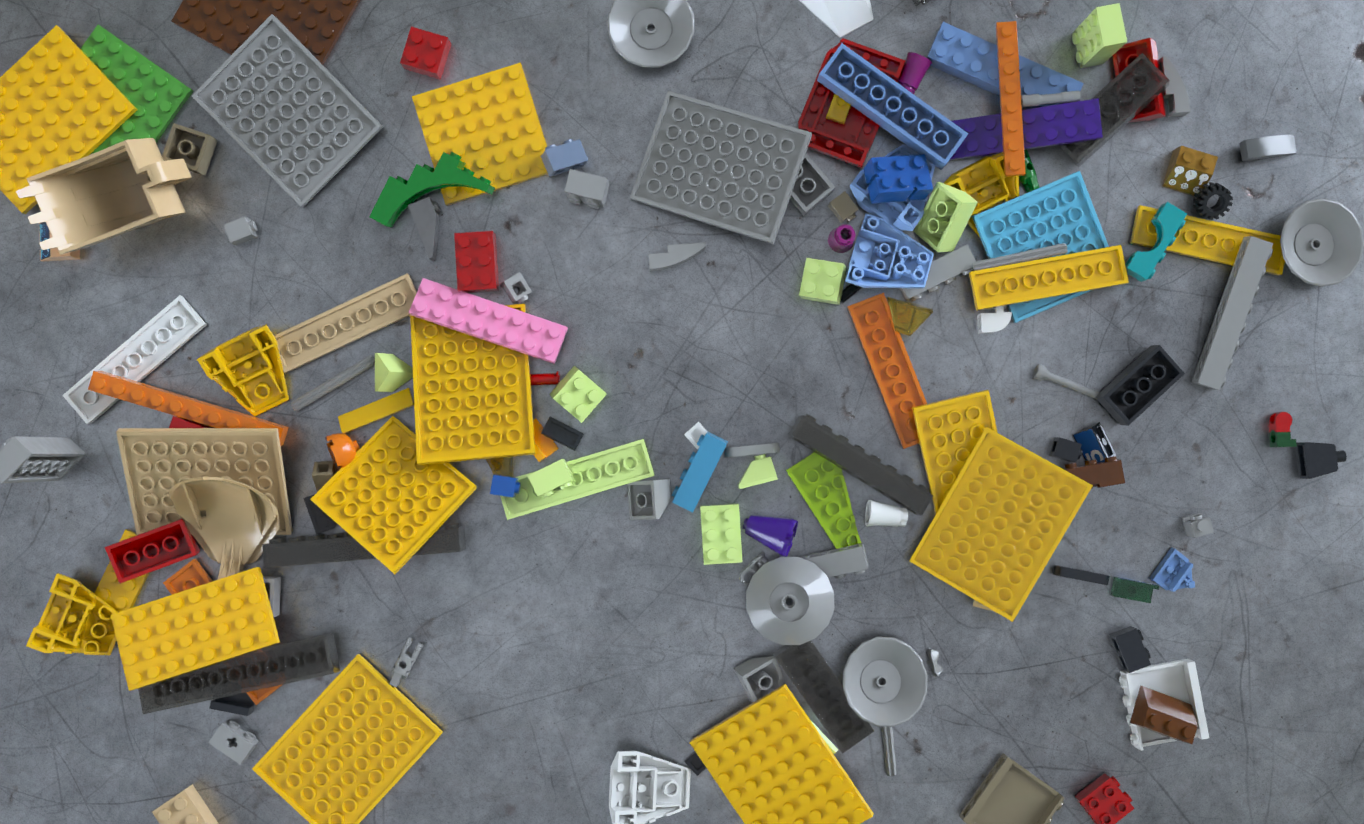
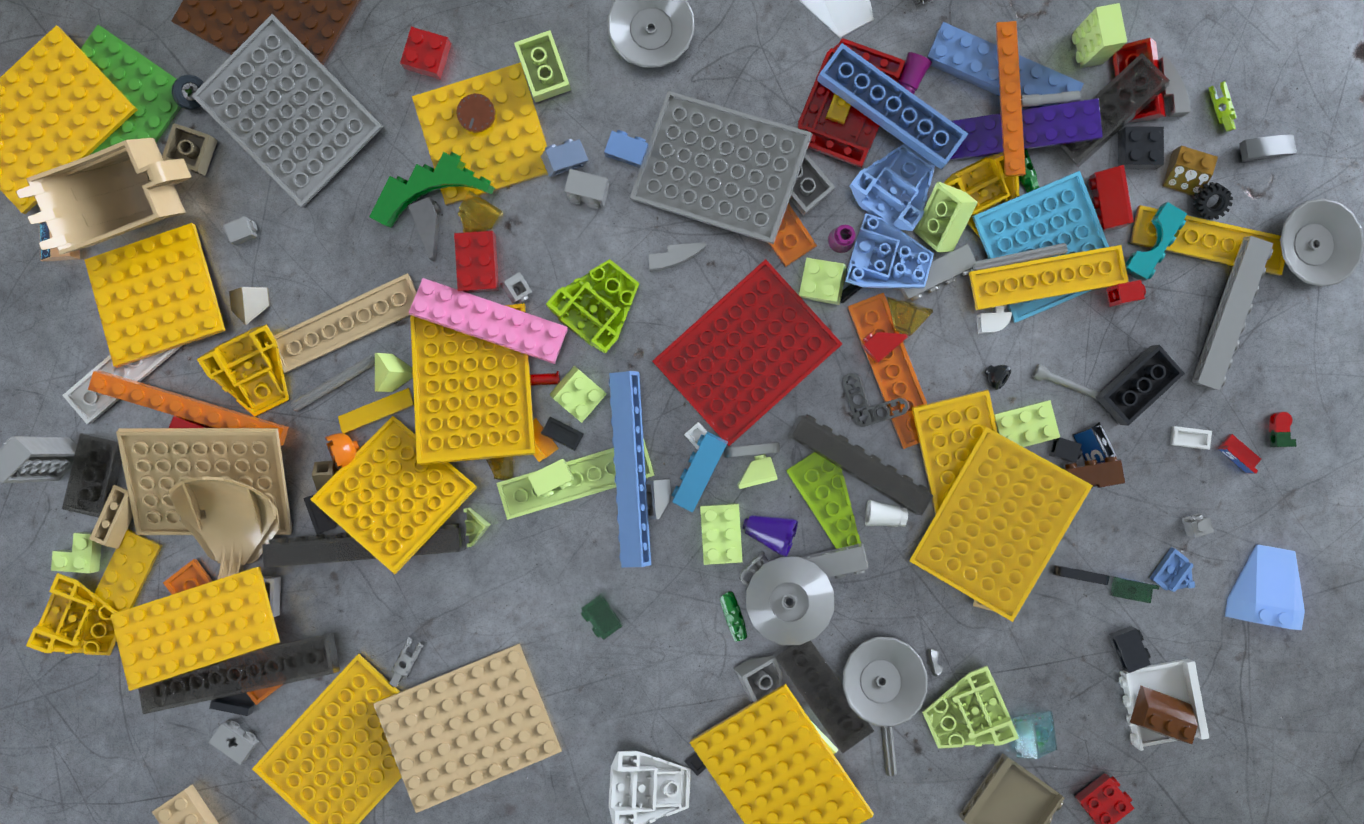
(82, 558): none -> yellowish green brick
(92, 474): none -> clear smoke brick
(113, 519): none -> tan brick
(152, 550): red slope -> none
(154, 295): none -> yellow plate
(180, 96): none -> black bush
(249, 302): none -> slope
(467, 727): none -> tan plate
(475, 113): none -> copper tile
(475, 526): none -> yellowish green slope
(477, 213): none -> clear yellow slope
(505, 486): blue brick -> none
(542, 66): none -> yellowish green brick
(596, 304): none -> lime wedge
(601, 616): none -> clear green brick
(626, 149): none -> medium blue brick
(630, 469): none -> medium blue brick
(733, 616): none -> green hinge
(747, 352): none -> red plate
(792, 239): none -> orange tile
(843, 208): dark tan brick -> none
(870, 411): none -> dark grey beam
(881, 344): none -> red slope
(898, 178): blue piece -> none
(971, 713): none -> yellowish green wedge
(998, 375): none -> black brick
(1028, 424): none -> yellowish green brick
(1035, 735): none -> clear light blue slope
(1111, 198): none -> red slope
(1126, 293): none -> red brick
(1141, 147): none -> black brick
(1190, 438): none -> white tile
(1228, 115): none -> lime hinge
(1240, 454): none -> red panel
(1268, 590): none -> light blue wedge
(1318, 459): black torso -> none

